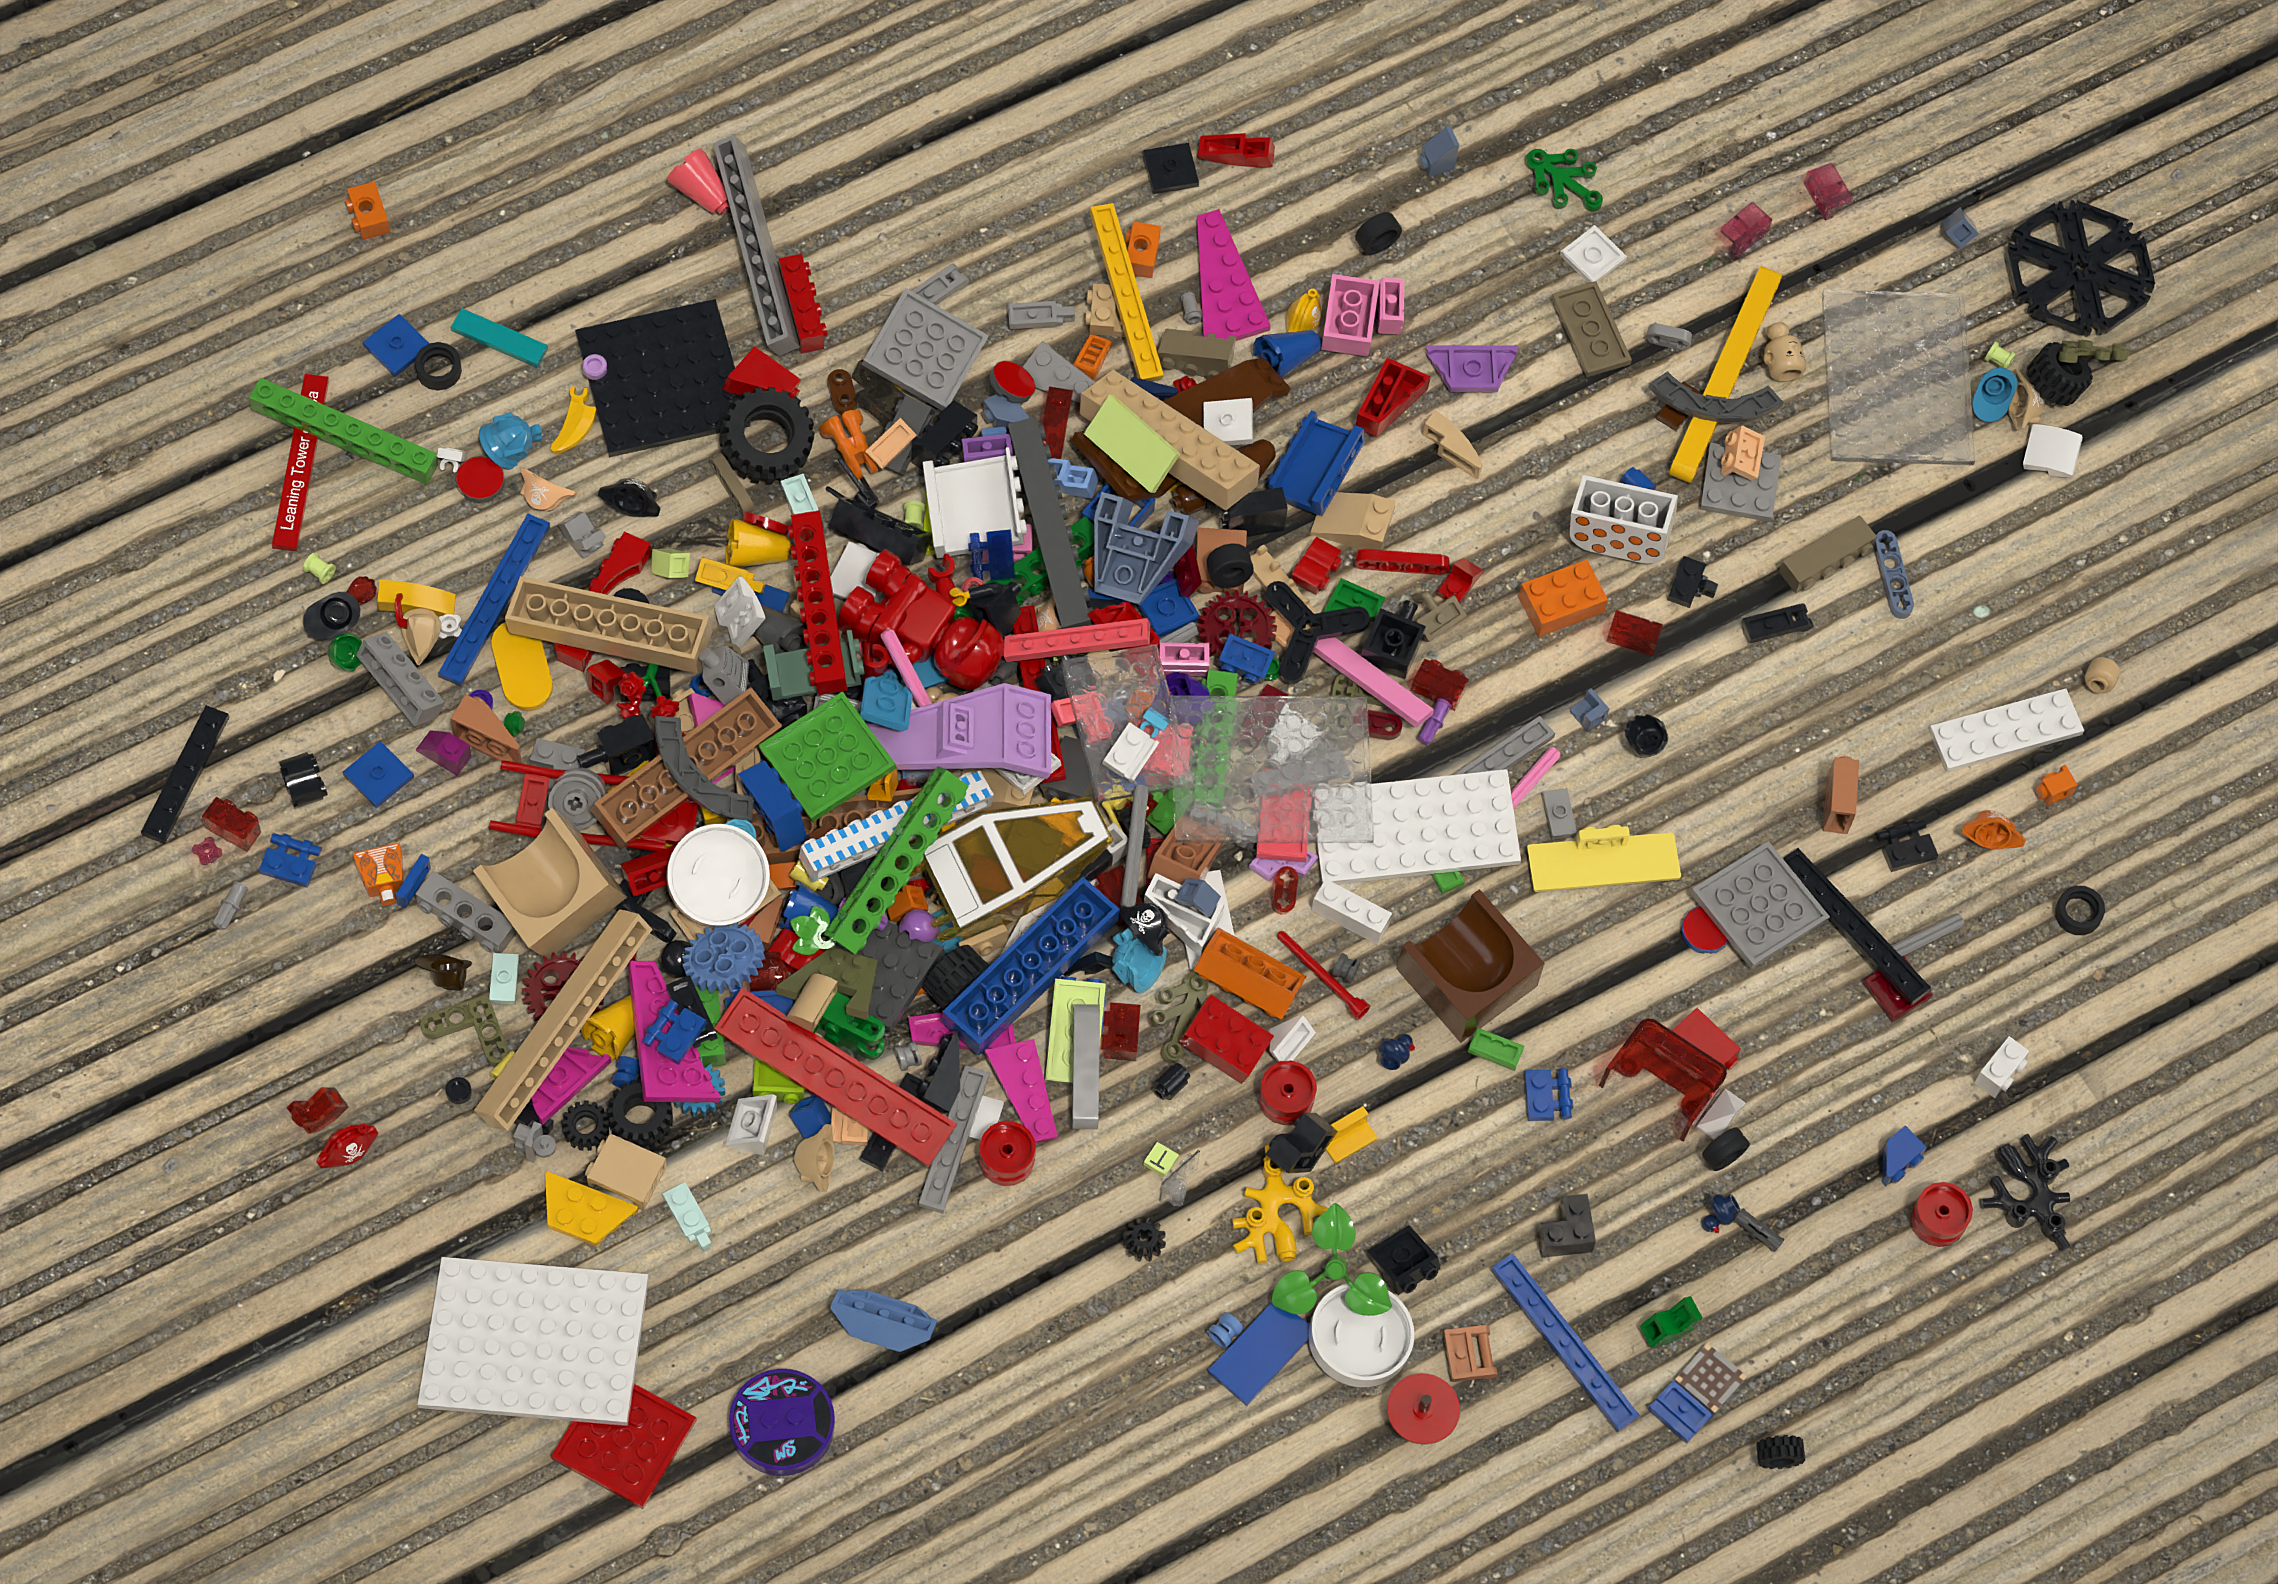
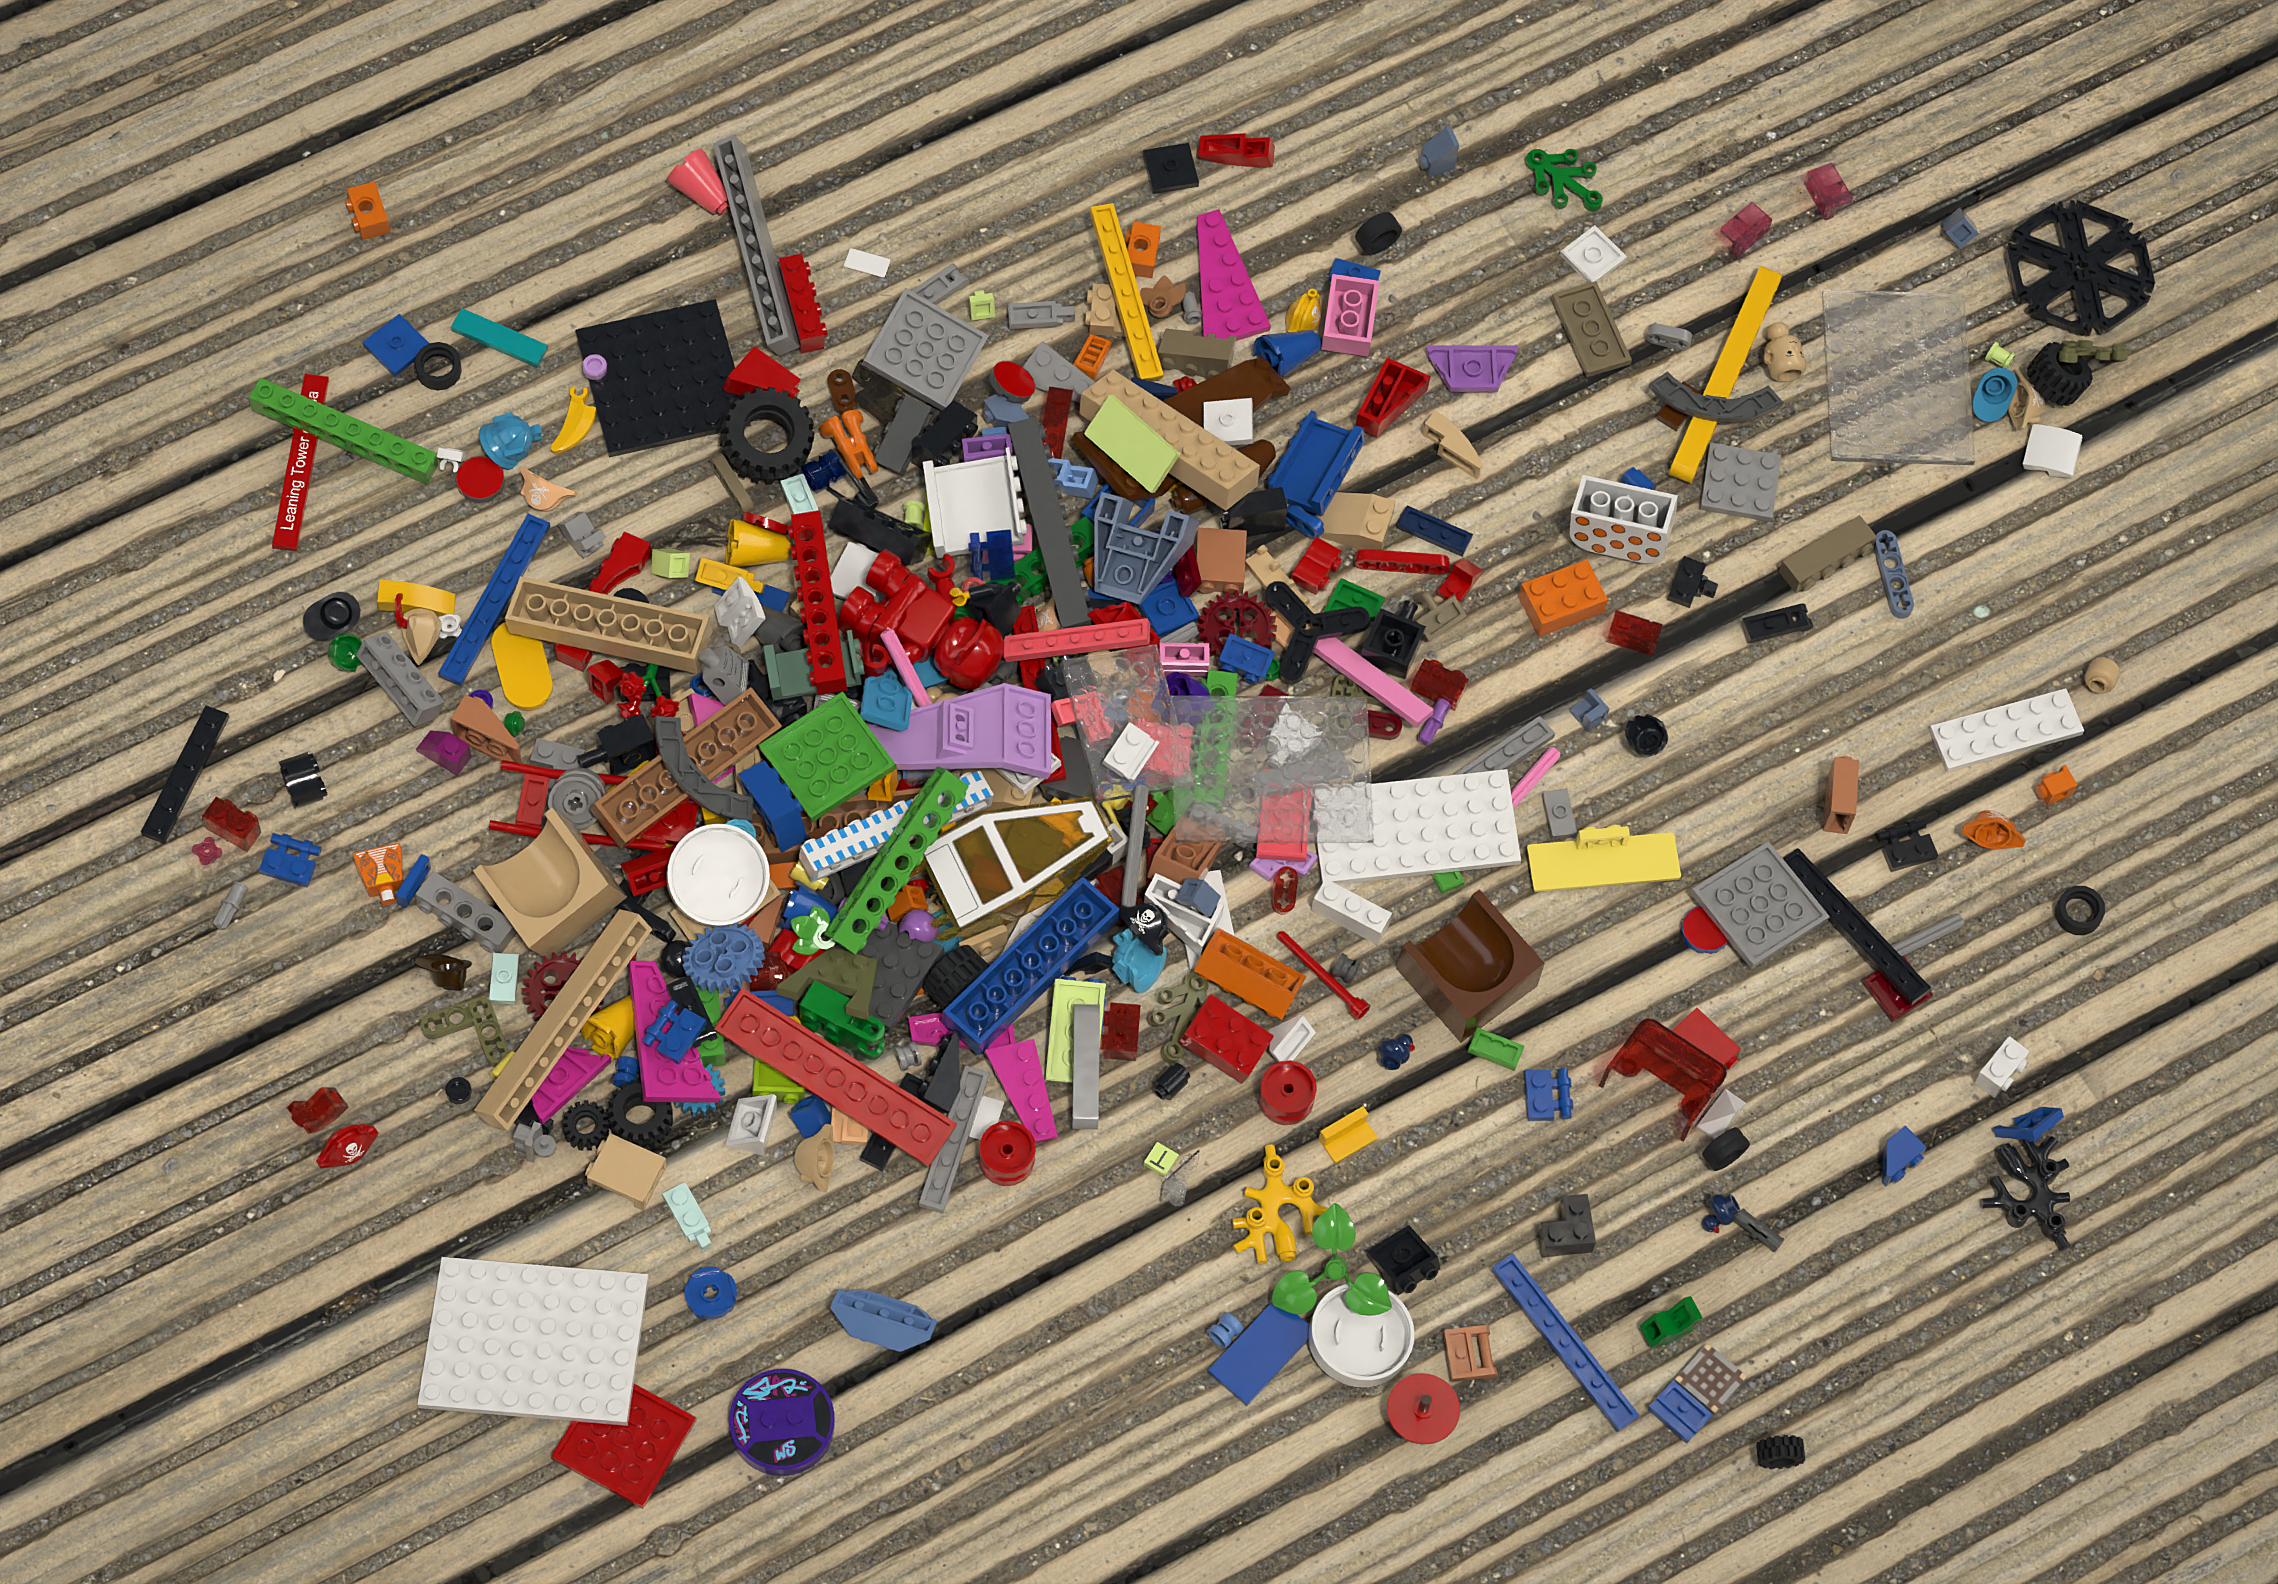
(319, 568): yellowish green bush -> none
(363, 589): clear red animal -> none
(378, 774): blue plate -> none
(583, 1210): yellow wing -> none
(631, 498): black hat -> none
(703, 1306): none -> blue plate
(813, 1001): tan brick -> none
(822, 472): none -> clear blue wheel
(867, 262): none -> white sticker
(891, 443): light nougat tile -> none
(981, 305): none -> yellowish green tile
(1144, 1231): black gear -> none
(1155, 719): medium azure tile -> none
(1163, 295): none -> medium nougat plate
(1230, 565): black tyre -> none
(1303, 522): none -> blue plate
(1304, 1146): black brick -> none
(1351, 269): none -> blue plate
(1390, 306): bright pink brick -> none
(1434, 531): none -> dark blue tile
(1743, 453): light nougat bracket -> none
(1941, 1214): red wheel -> none
(2031, 1125): none -> blue wing

